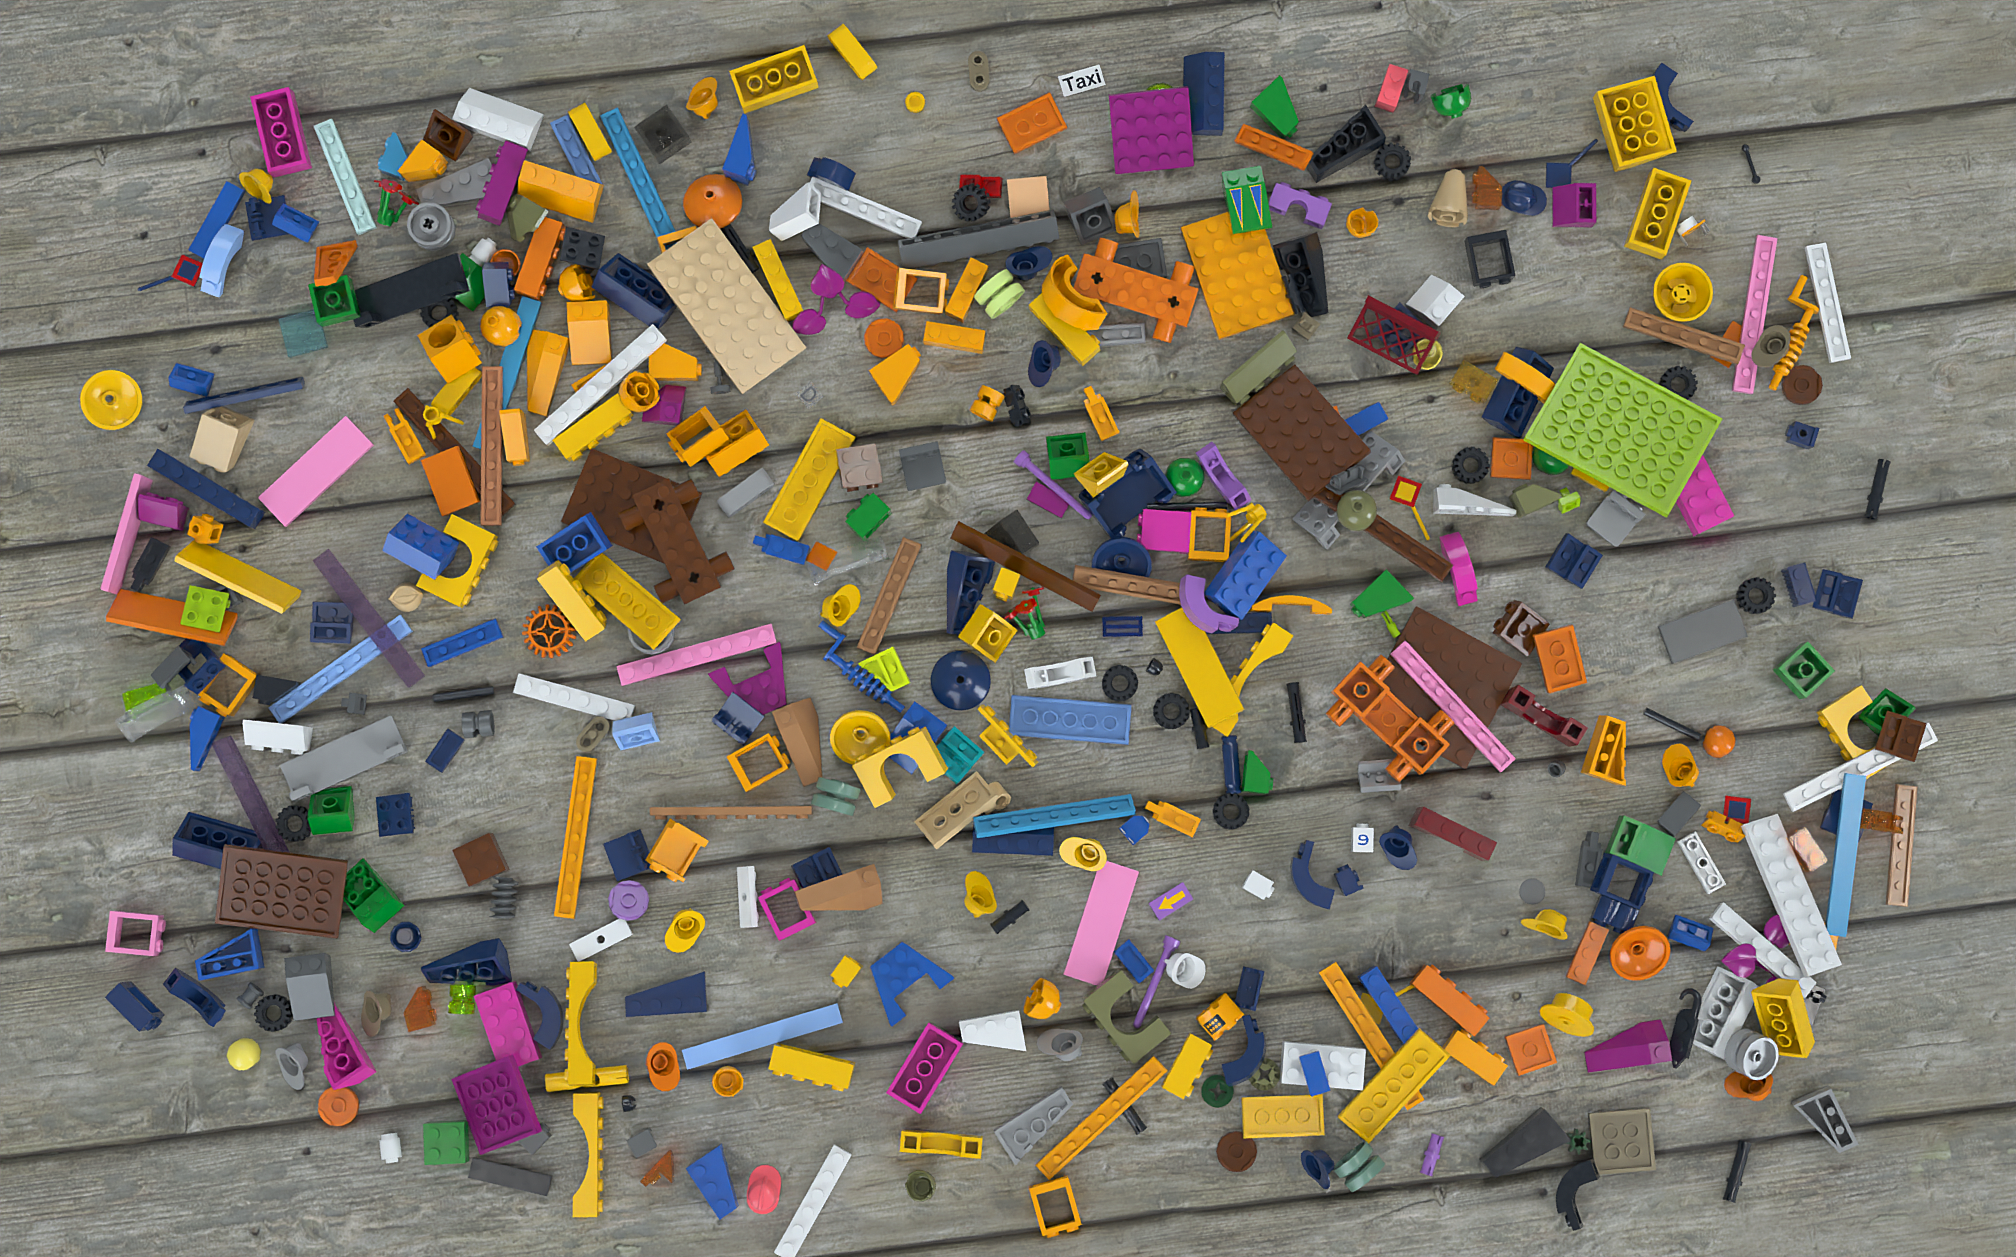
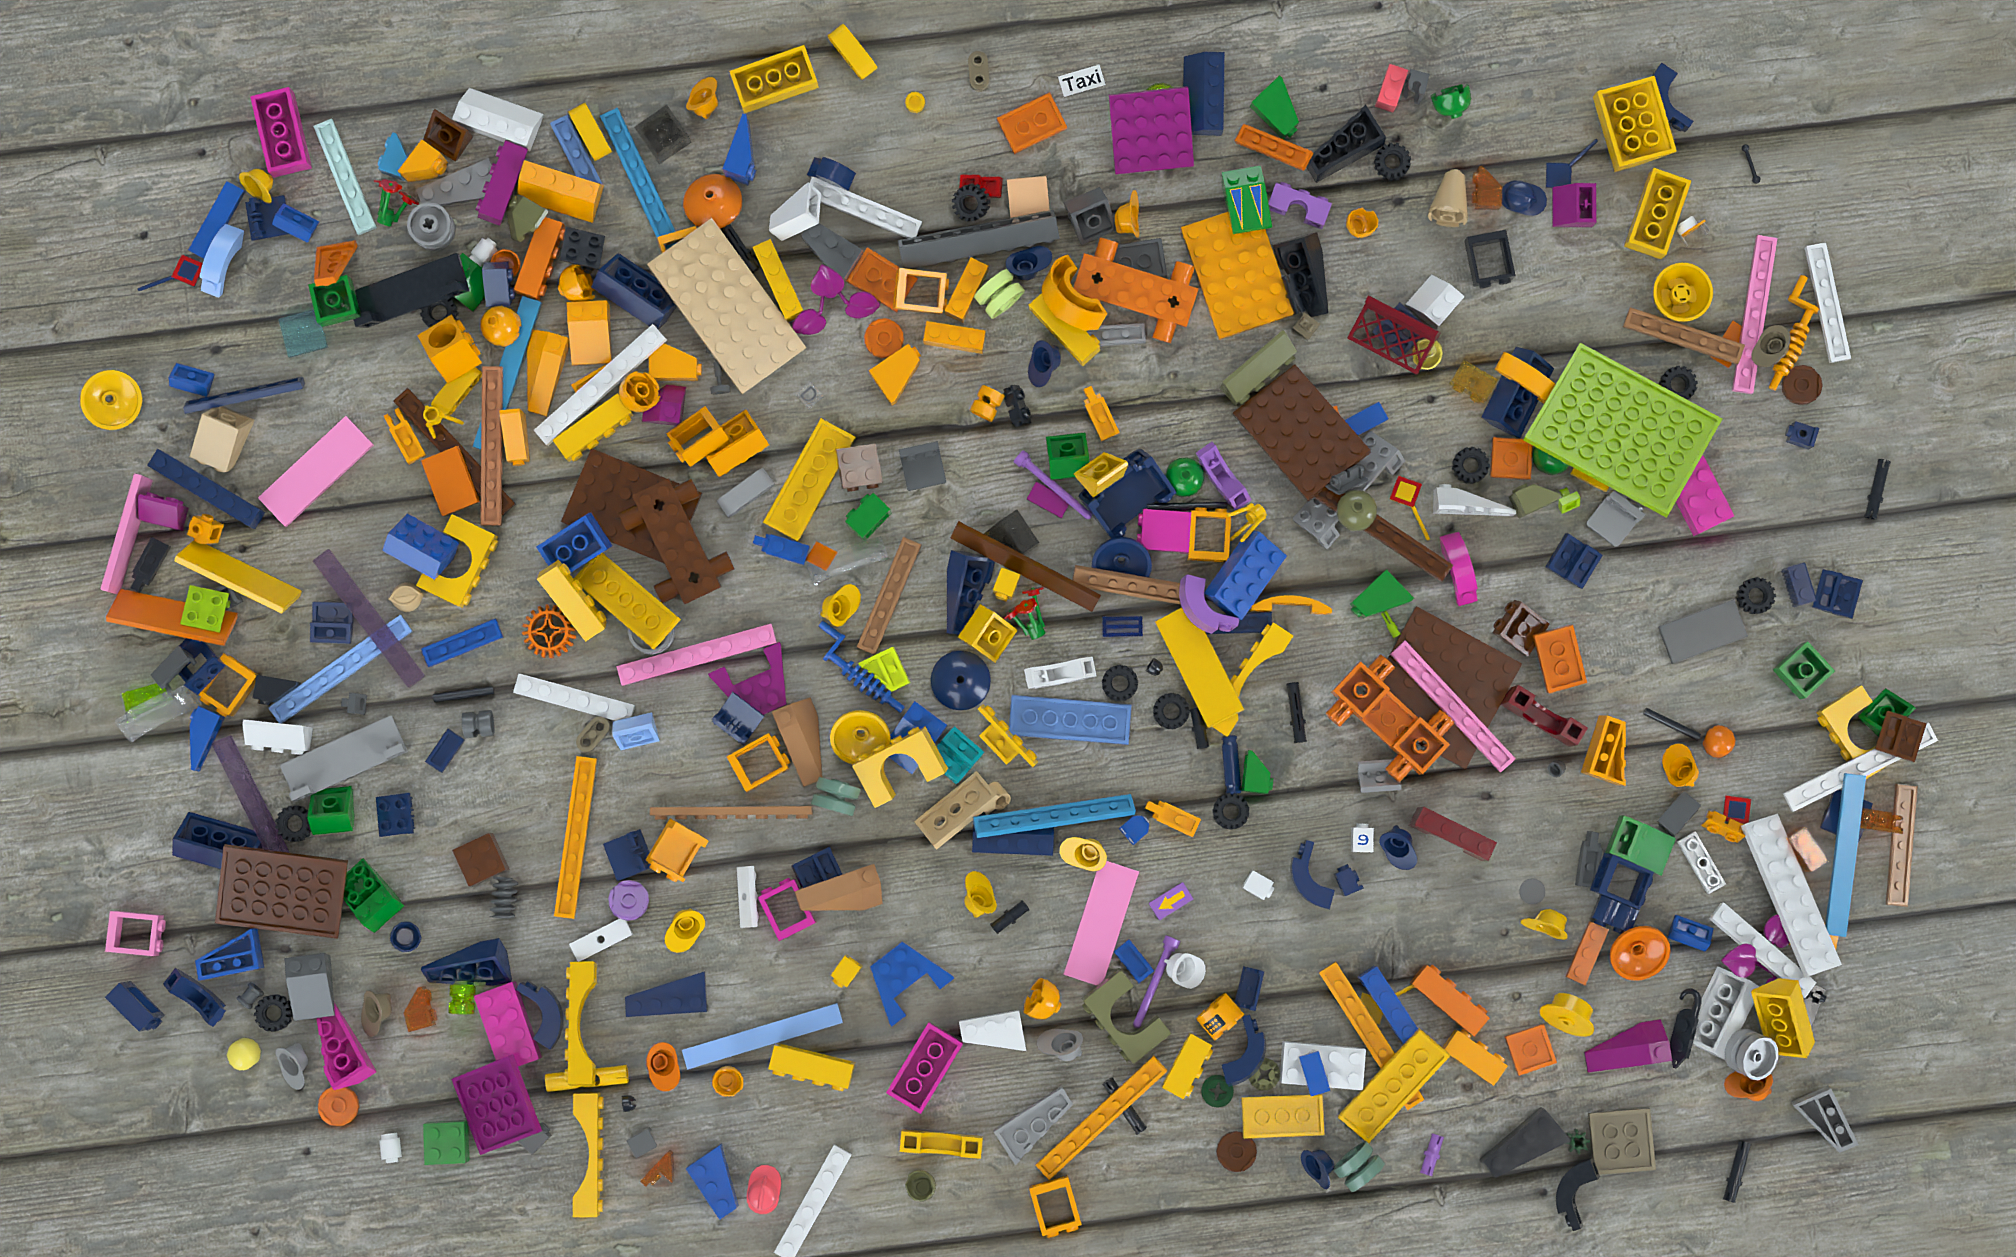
(510, 1176): black tile -> none

